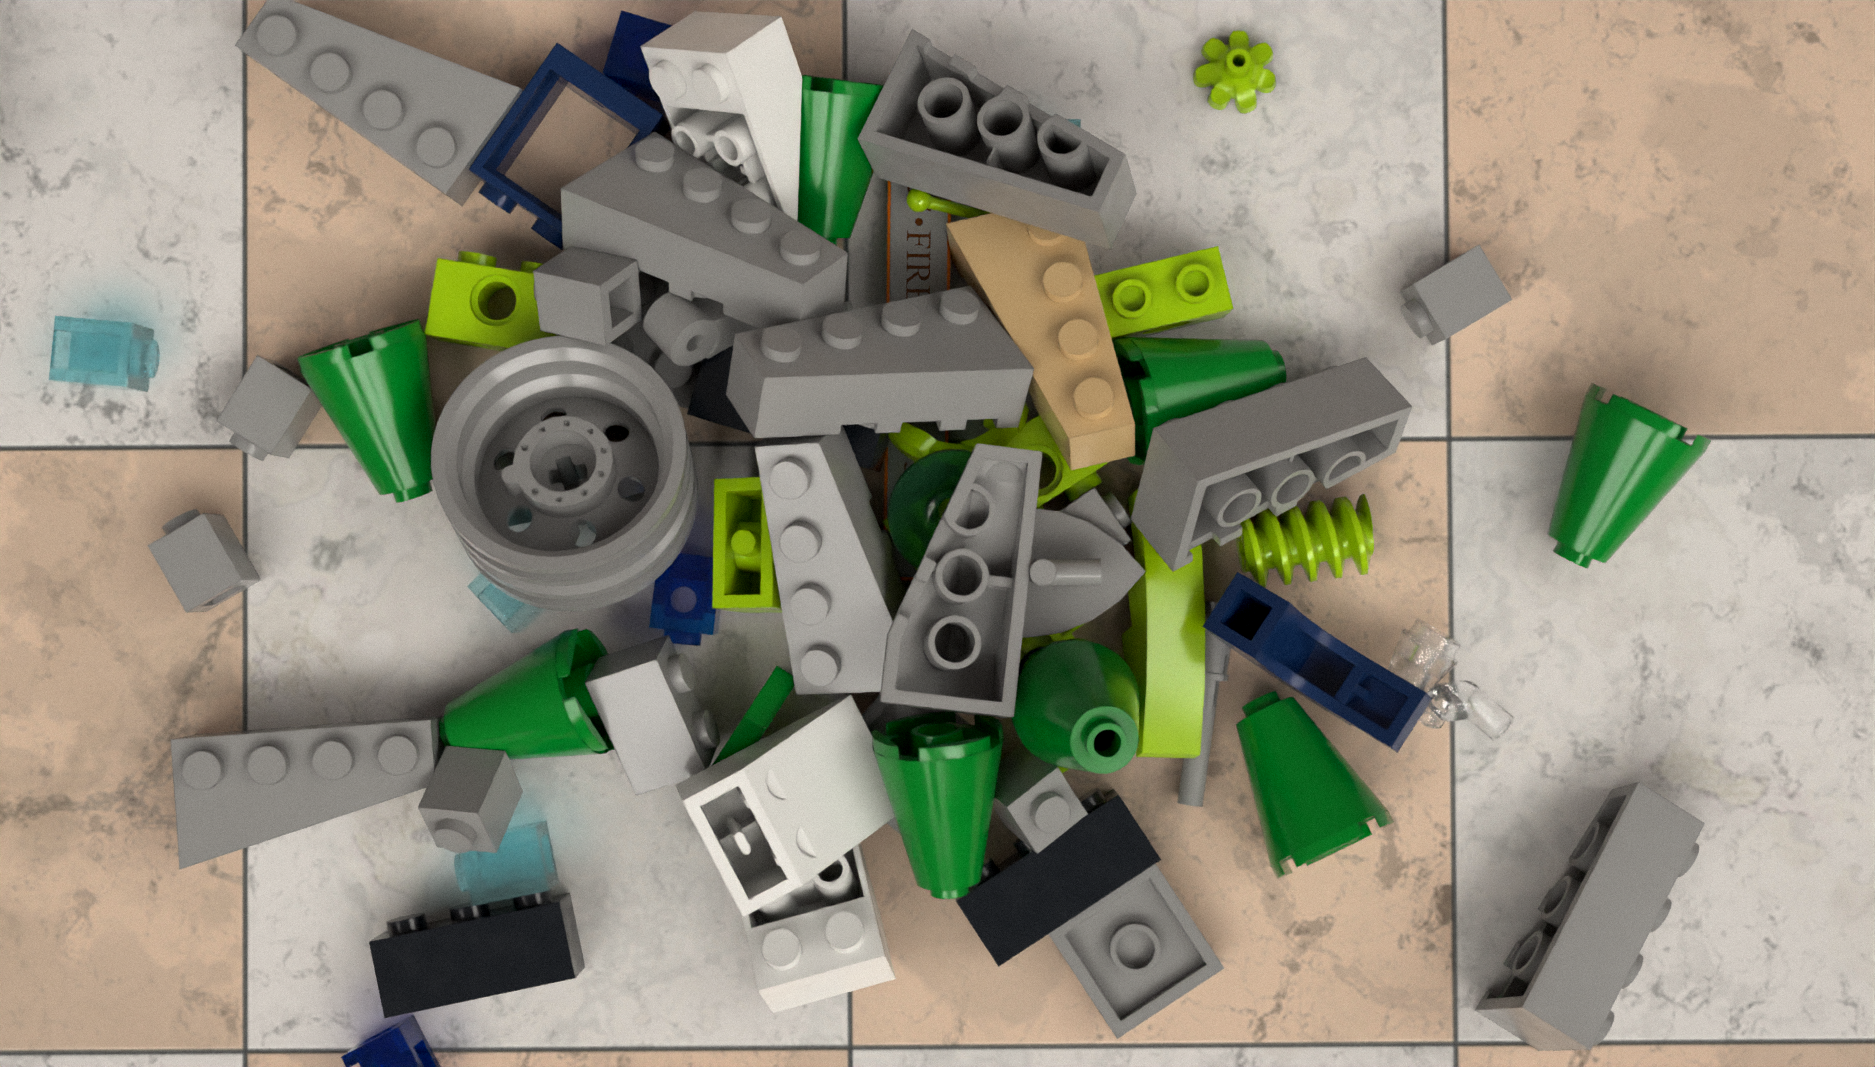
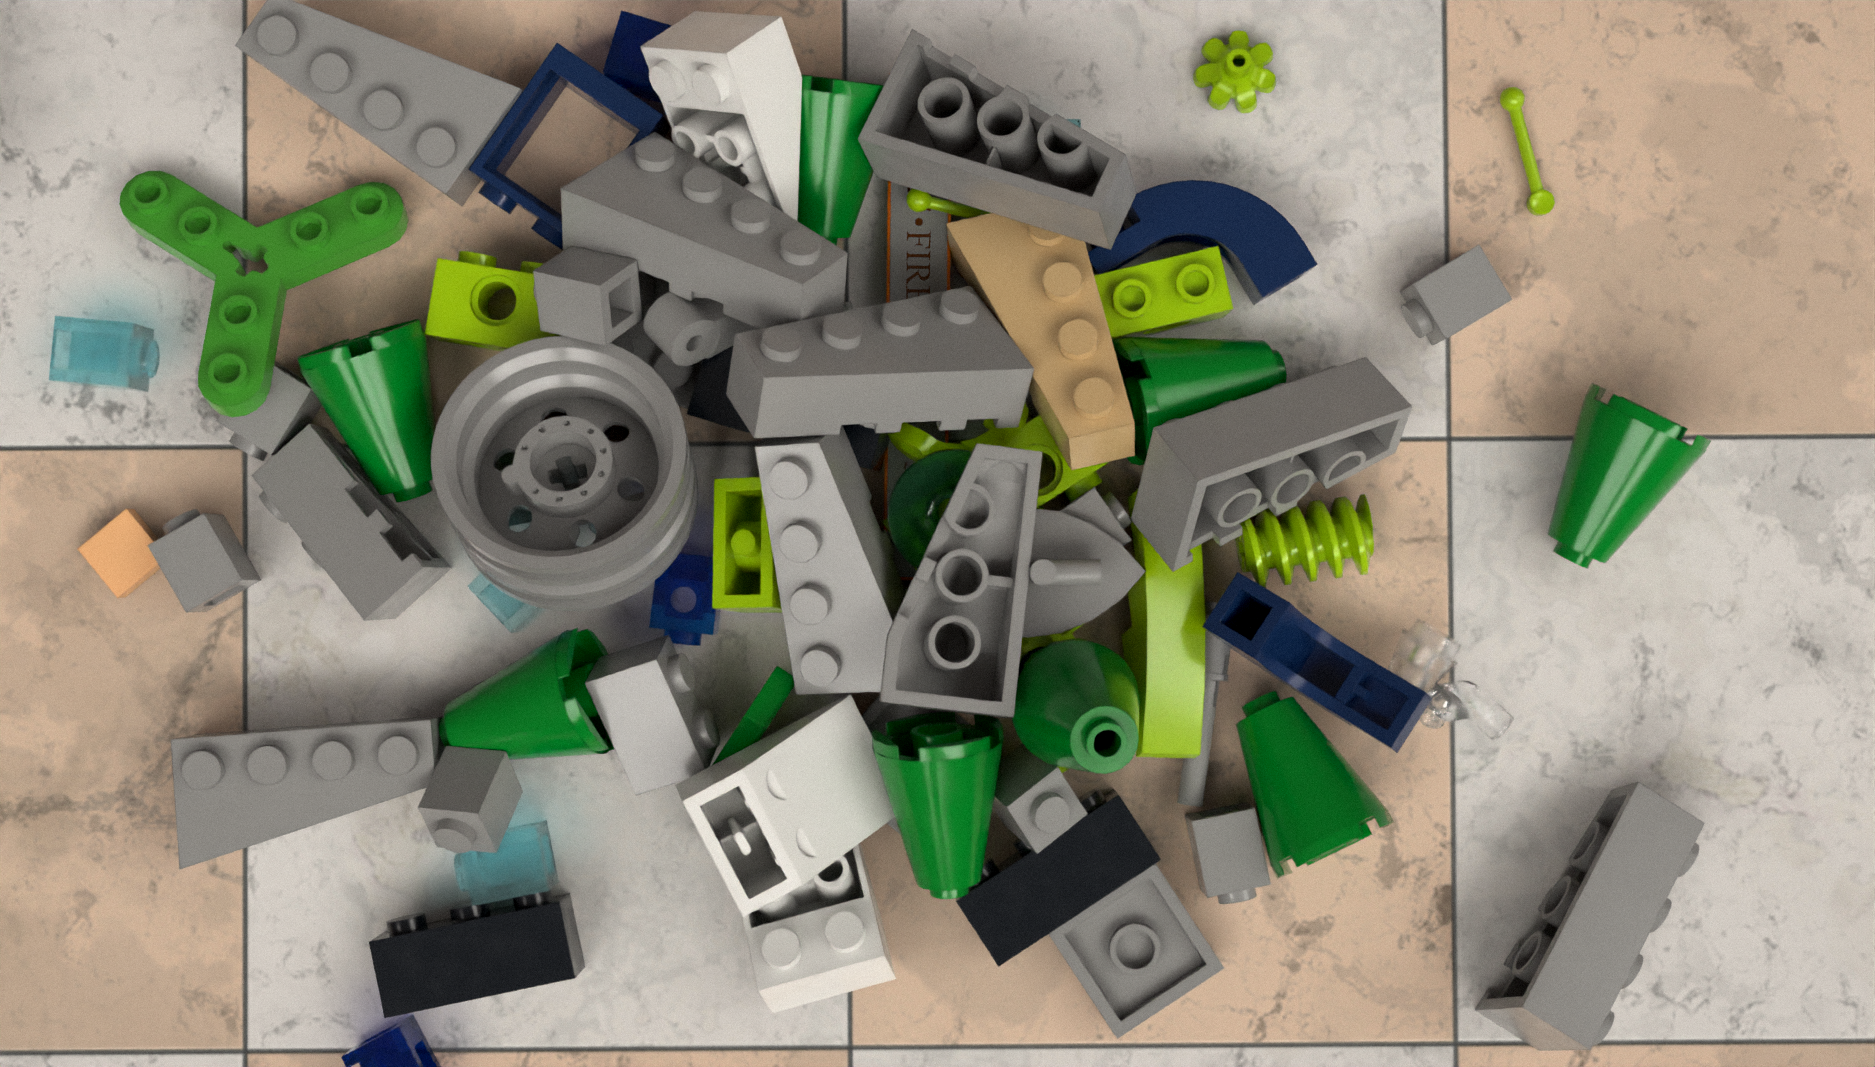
(122, 553): none -> light nougat tile
(250, 307): none -> bright green piece
(348, 526): none -> light grey wedge
(1228, 852): none -> light grey brick
(1249, 233): none -> dark blue arch
(1540, 200): none -> lime hinge

